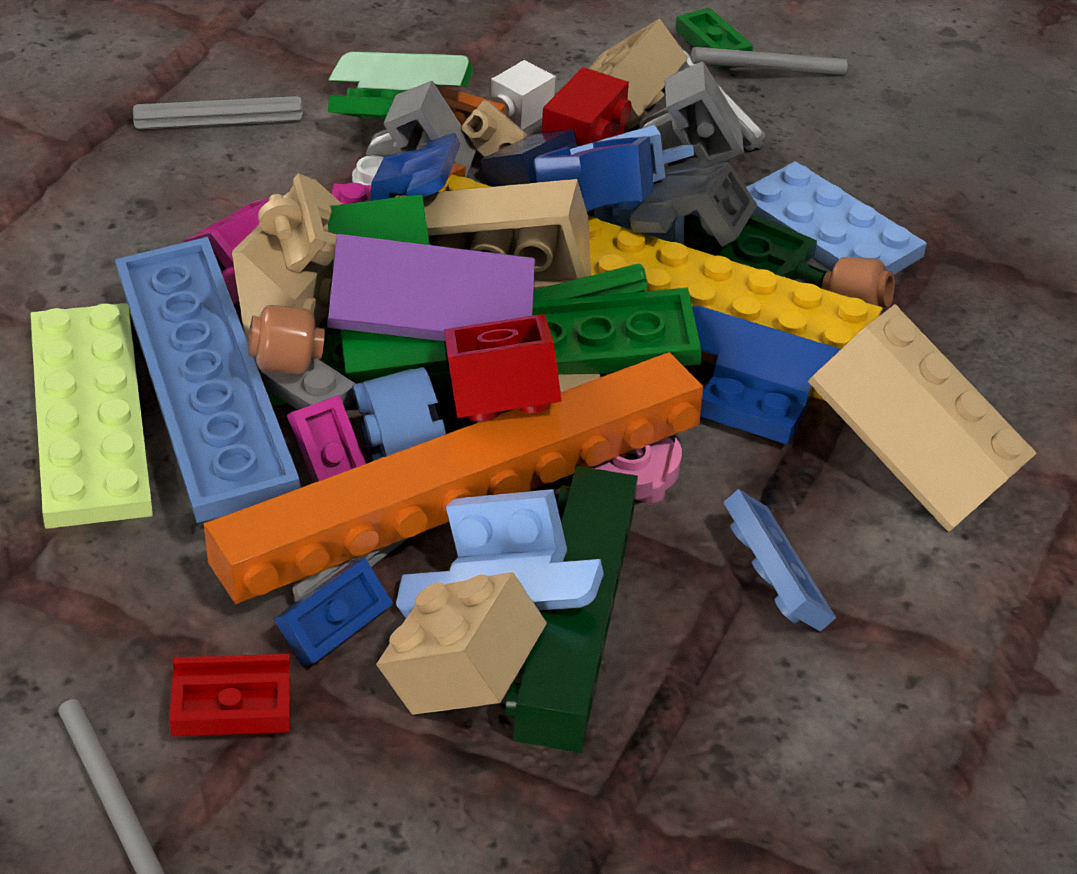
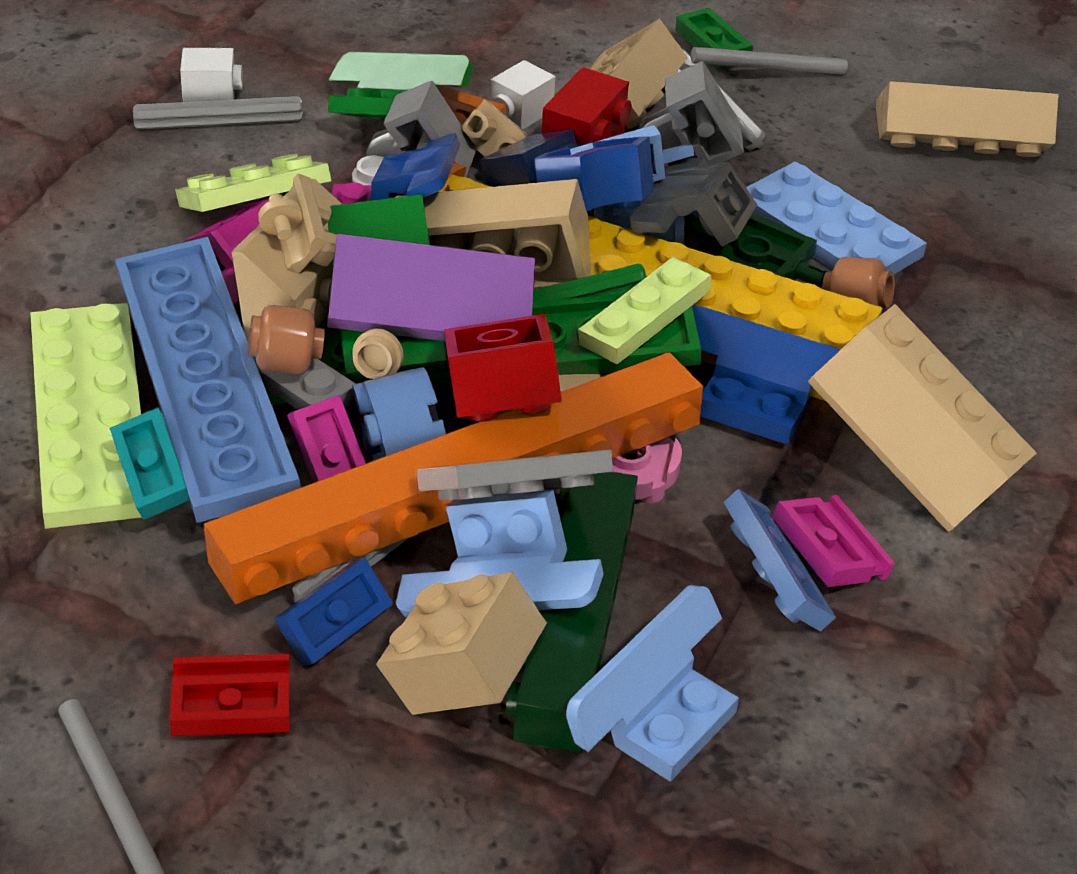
(150, 463): none -> teal plate
(209, 74): none -> white brick
(249, 182): none -> yellowish green plate
(377, 353): none -> tan plate
(515, 475): none -> light grey plate
(644, 310): none -> yellowish green plate
(652, 695): none -> light blue plate
(832, 541): none -> dark pink plate
(967, 118): none -> tan slope

